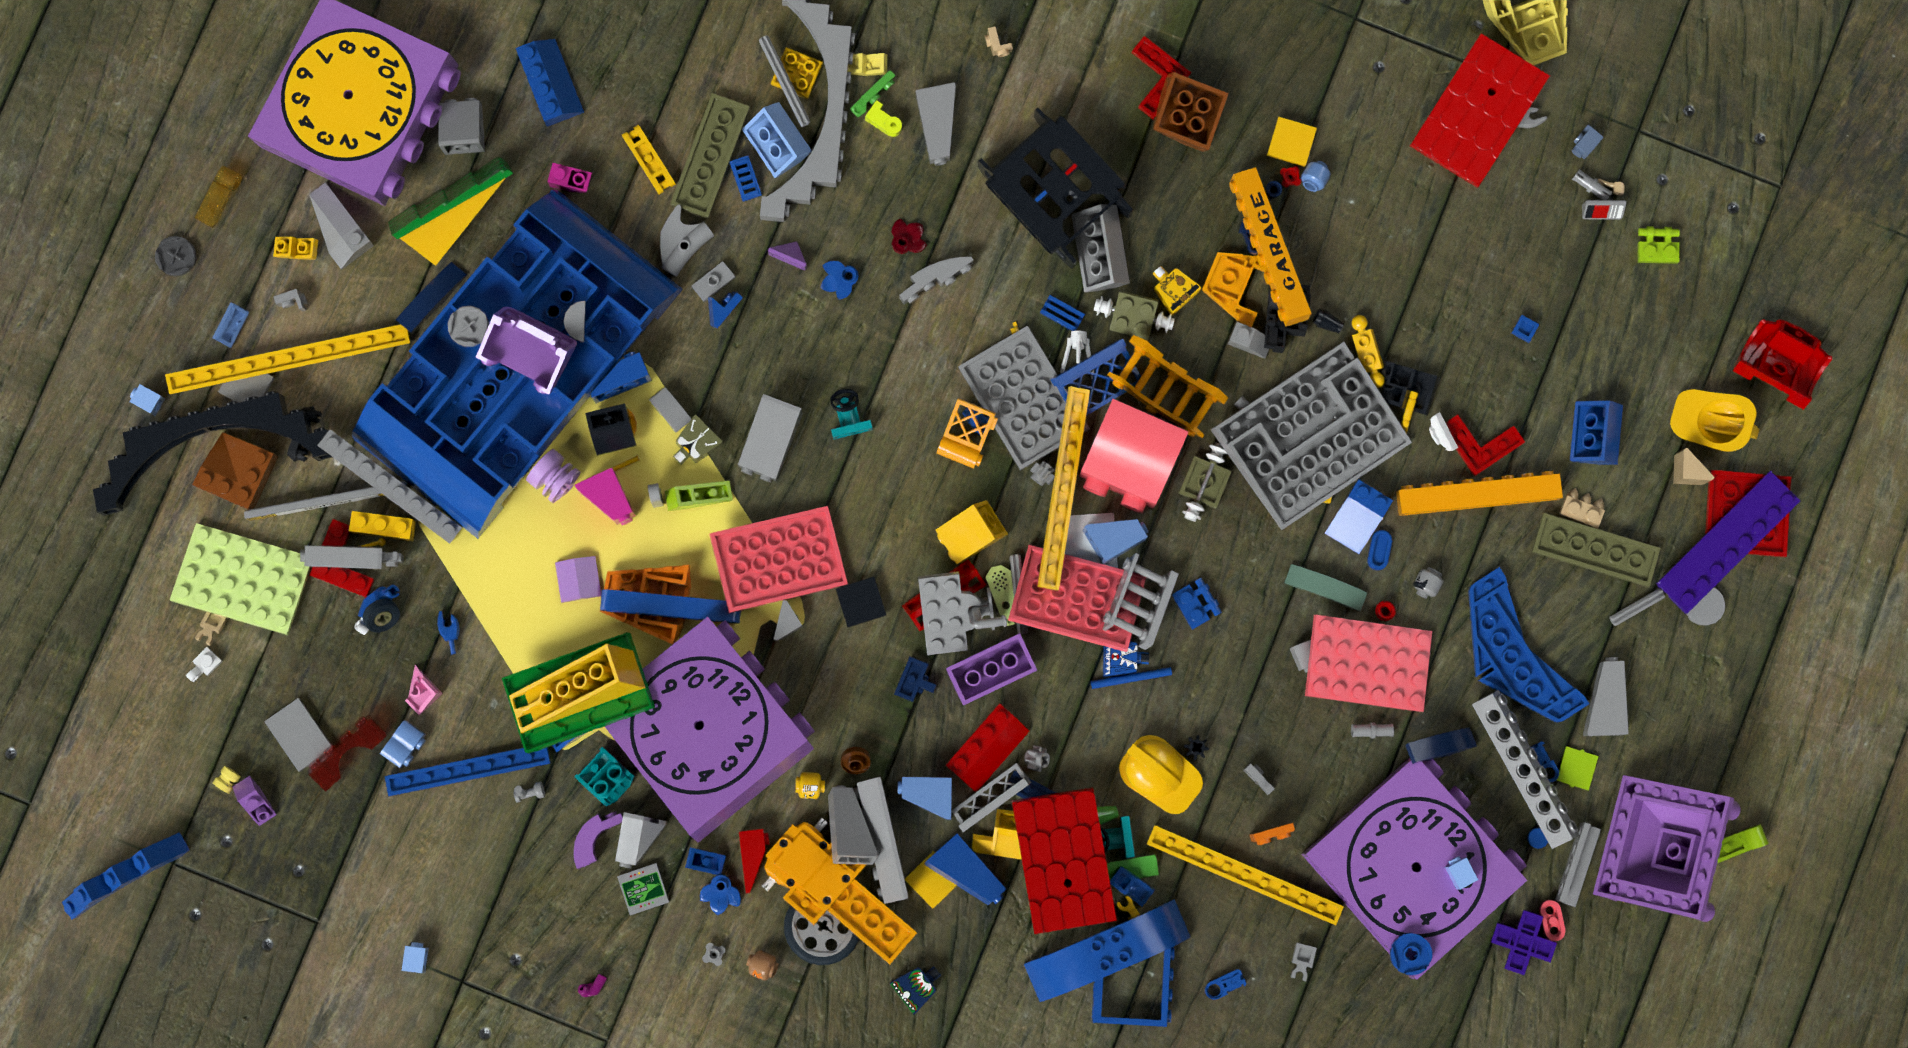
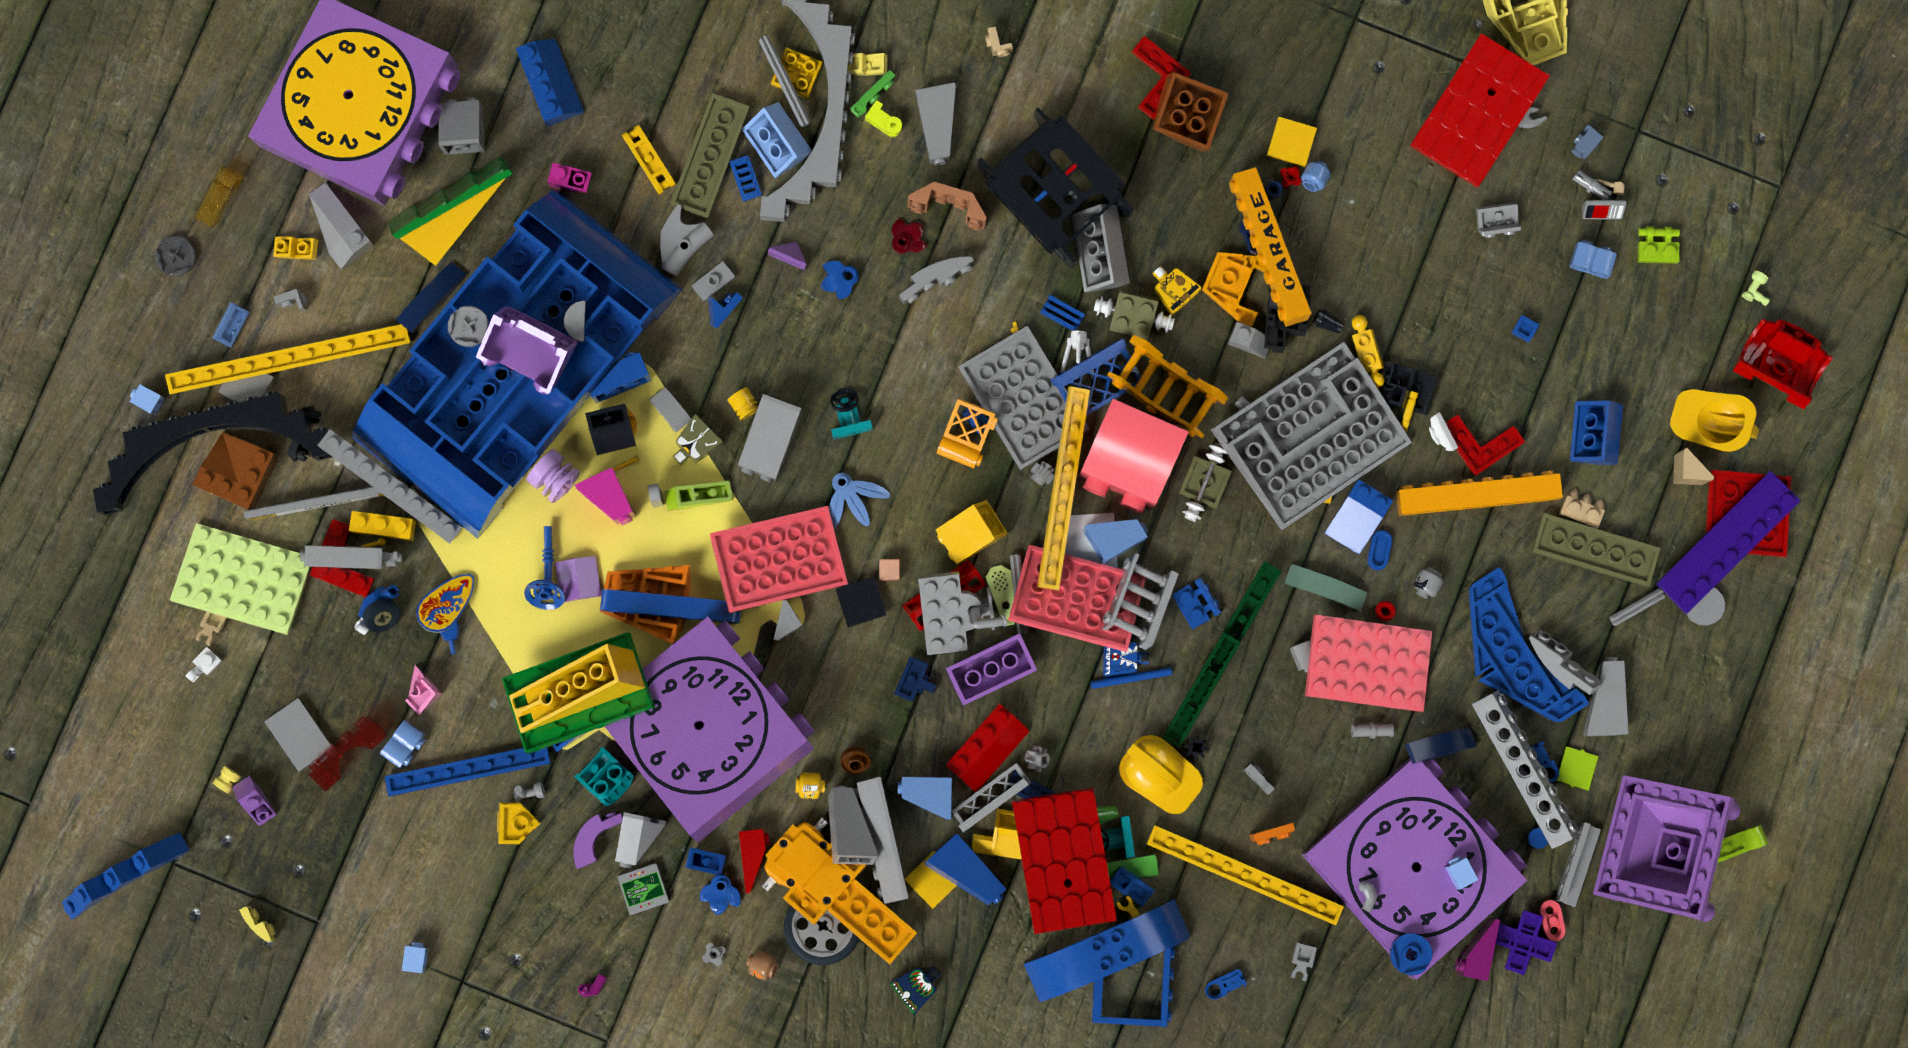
(262, 929): none -> light yellow slope
(445, 603): none -> shield
(514, 823): none -> yellow plate
(546, 588): none -> blue dish
(743, 403): none -> yellow piece
(848, 493): none -> medium blue plant
(889, 569): none -> slope
(962, 199): none -> nougat slope
(1221, 654): none -> dark green slope
(1370, 894): none -> light grey arm
(1478, 955): none -> magenta slope
(1498, 219): none -> light grey bracket
(1557, 660): none -> light grey slope
(1593, 259): none -> medium blue brick
(1752, 293): none -> yellowish green piece

